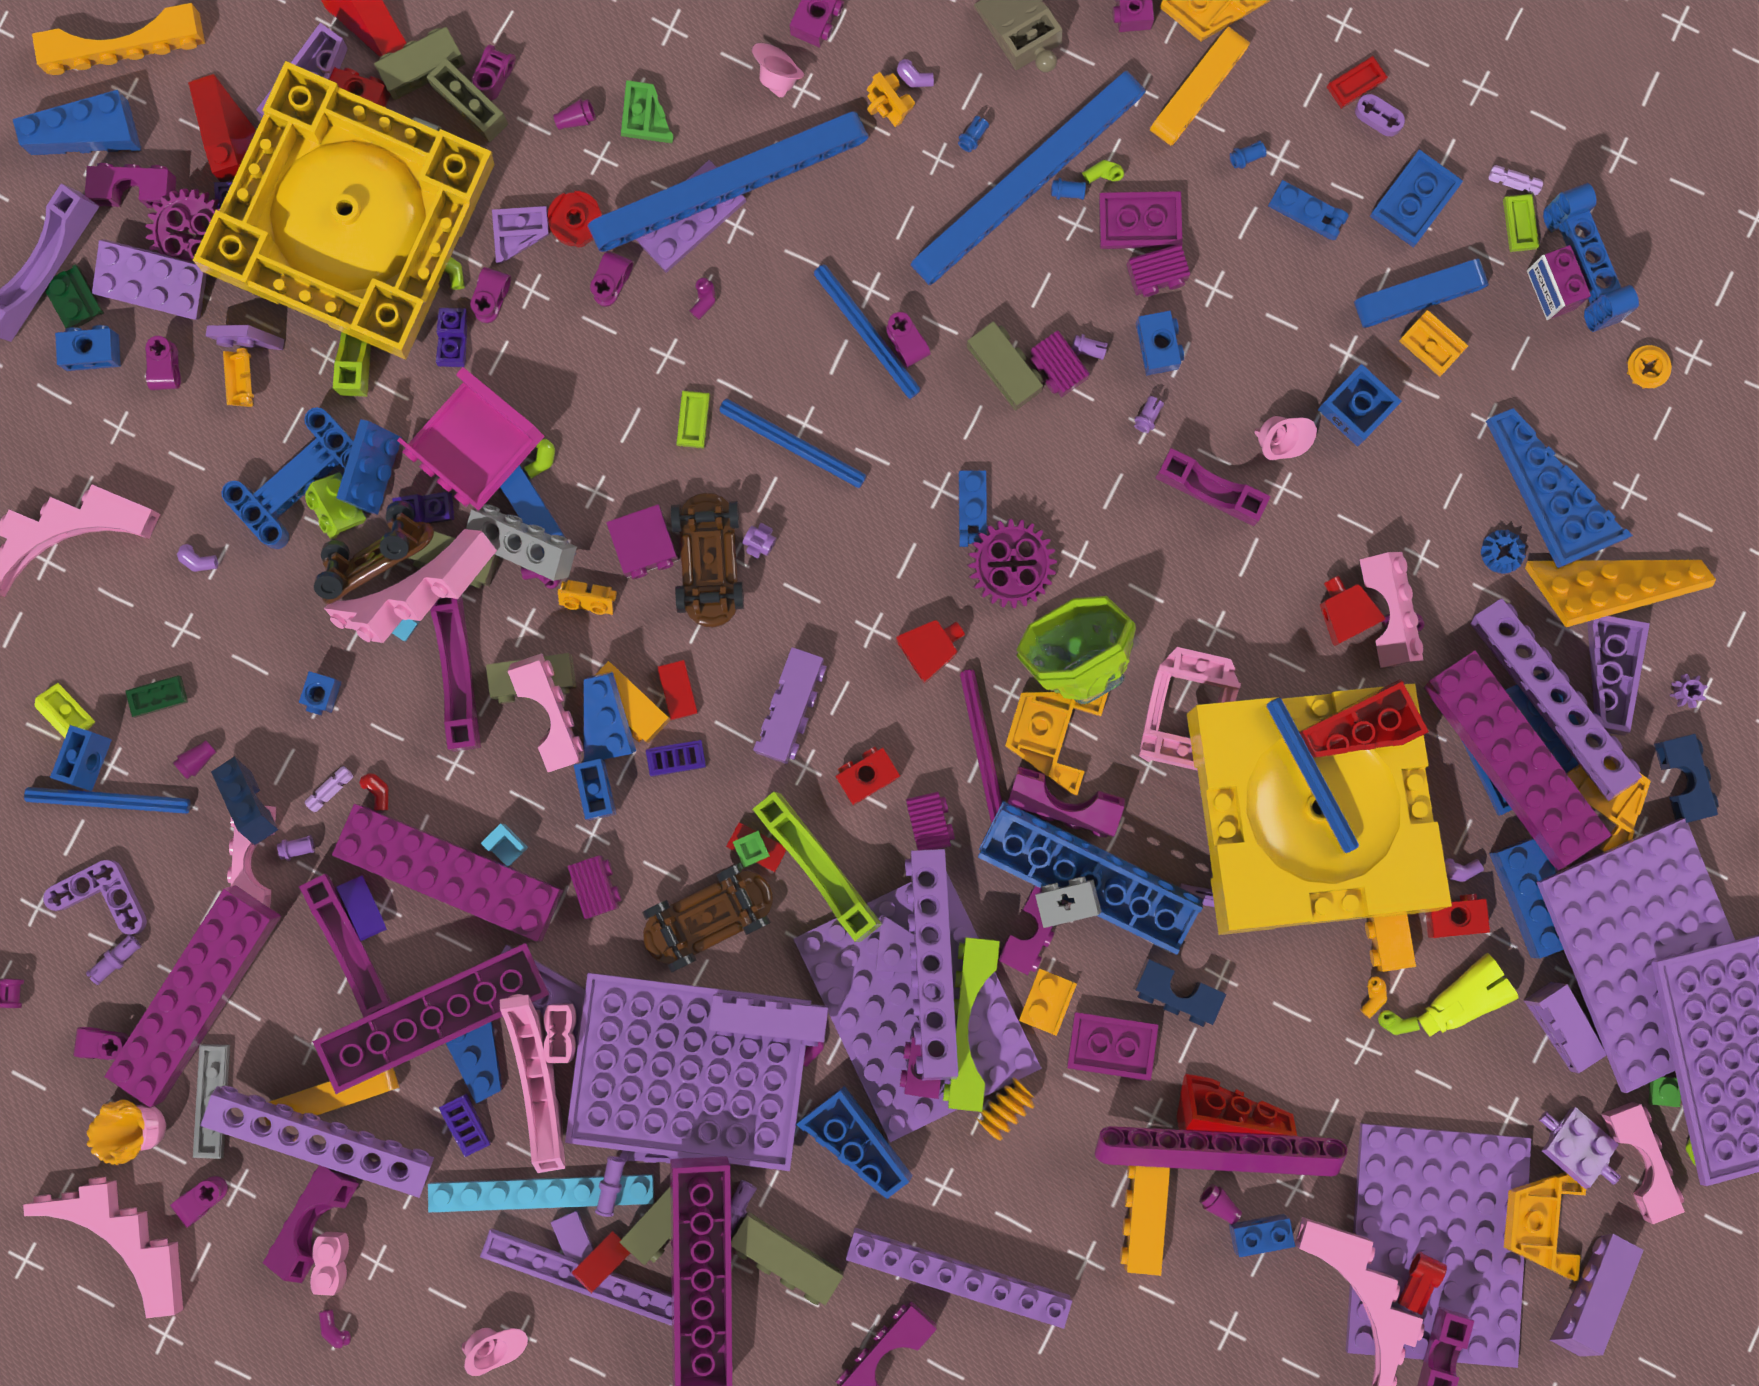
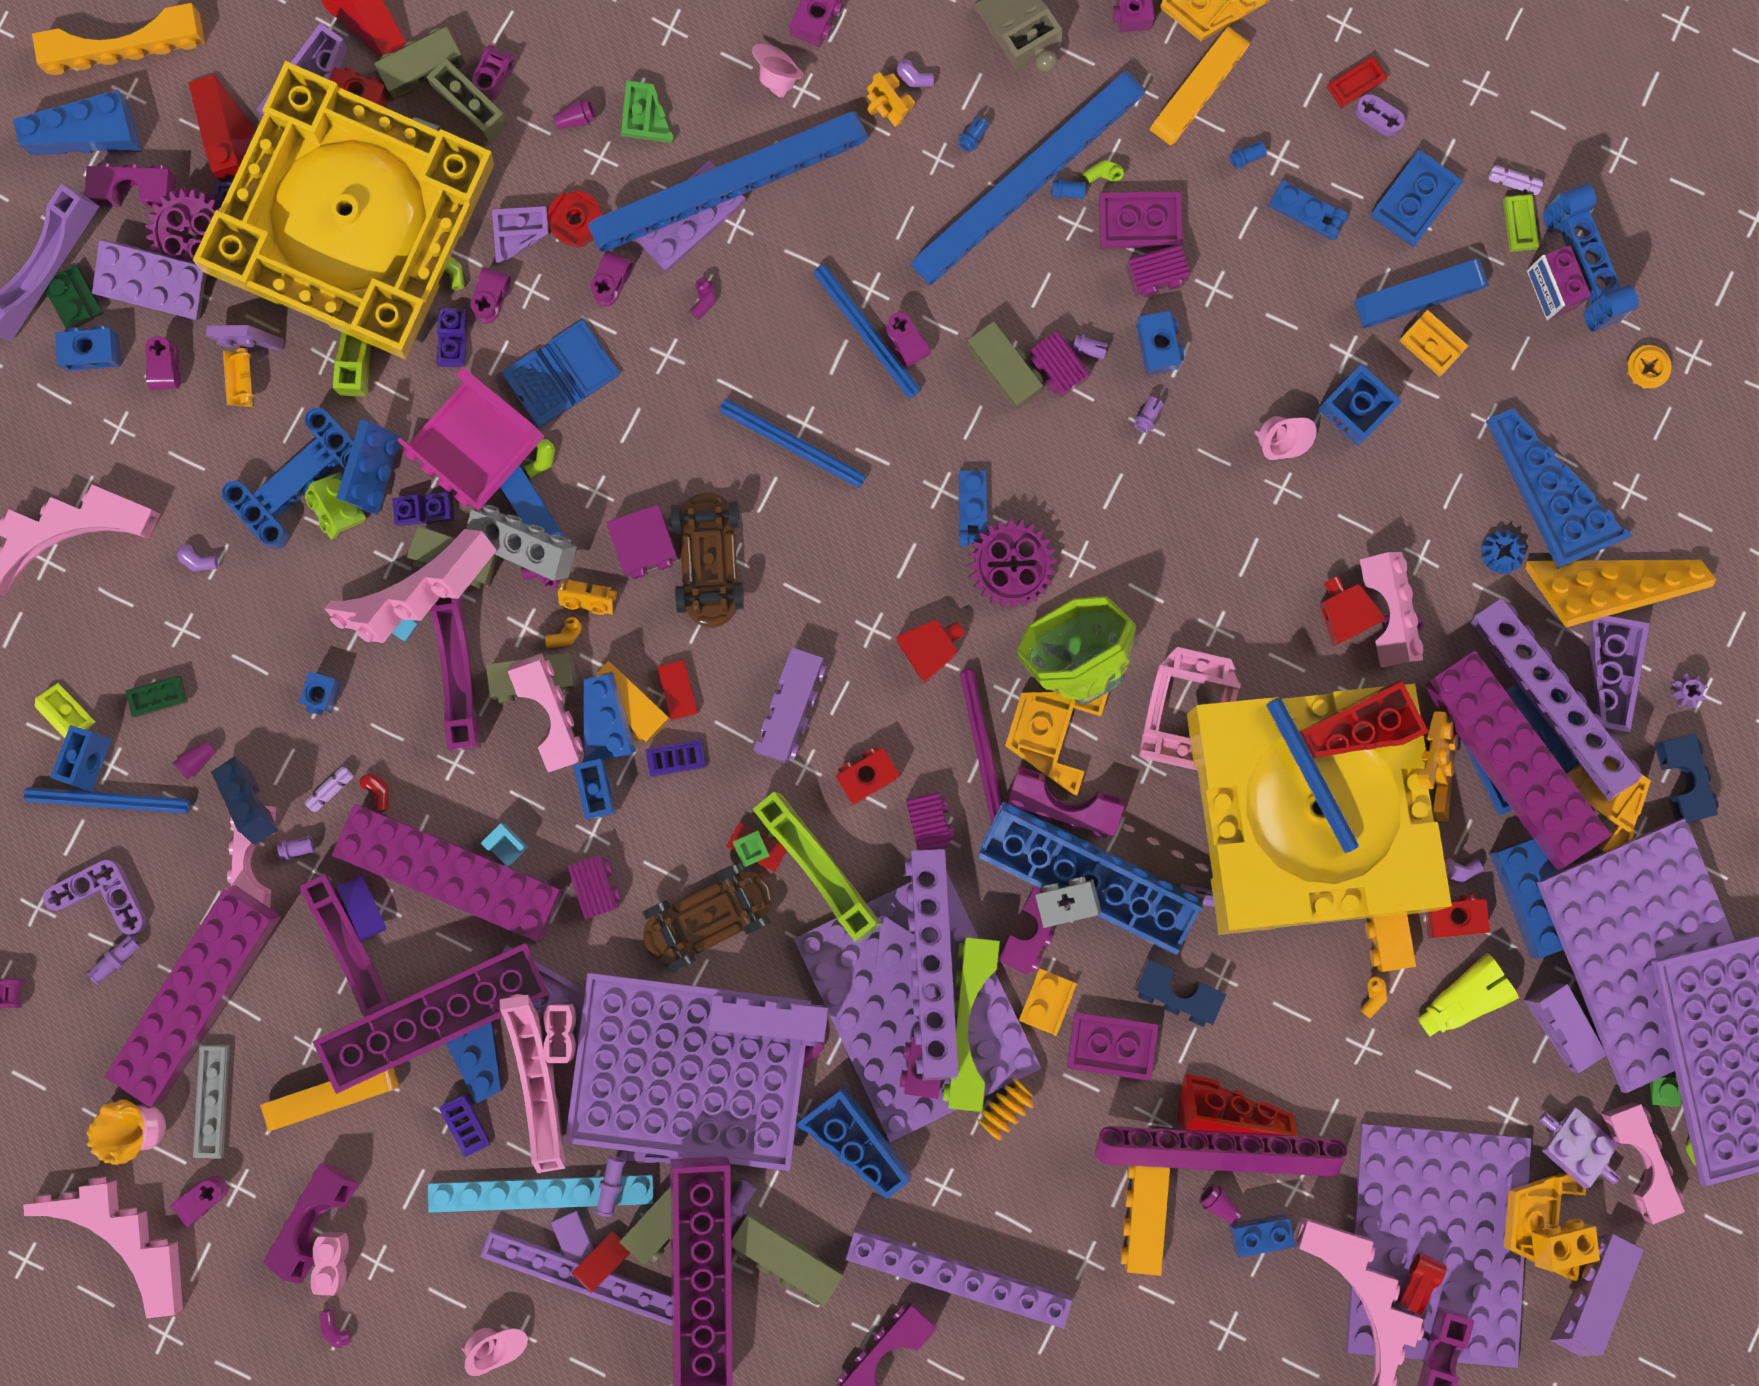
(98, 1043): magenta piece -> none
(302, 1145): medium lavender brick -> none
(395, 546): piece -> none
(560, 374): none -> blue piece
(567, 635): none -> light orange arm
(693, 419): lime tile -> none
(759, 540): medium lavender gear -> none
(1232, 498): magenta arch -> none
(1397, 1025): lime arm -> none
(1439, 763): none -> light orange wing
(1565, 1245): none -> light orange brick

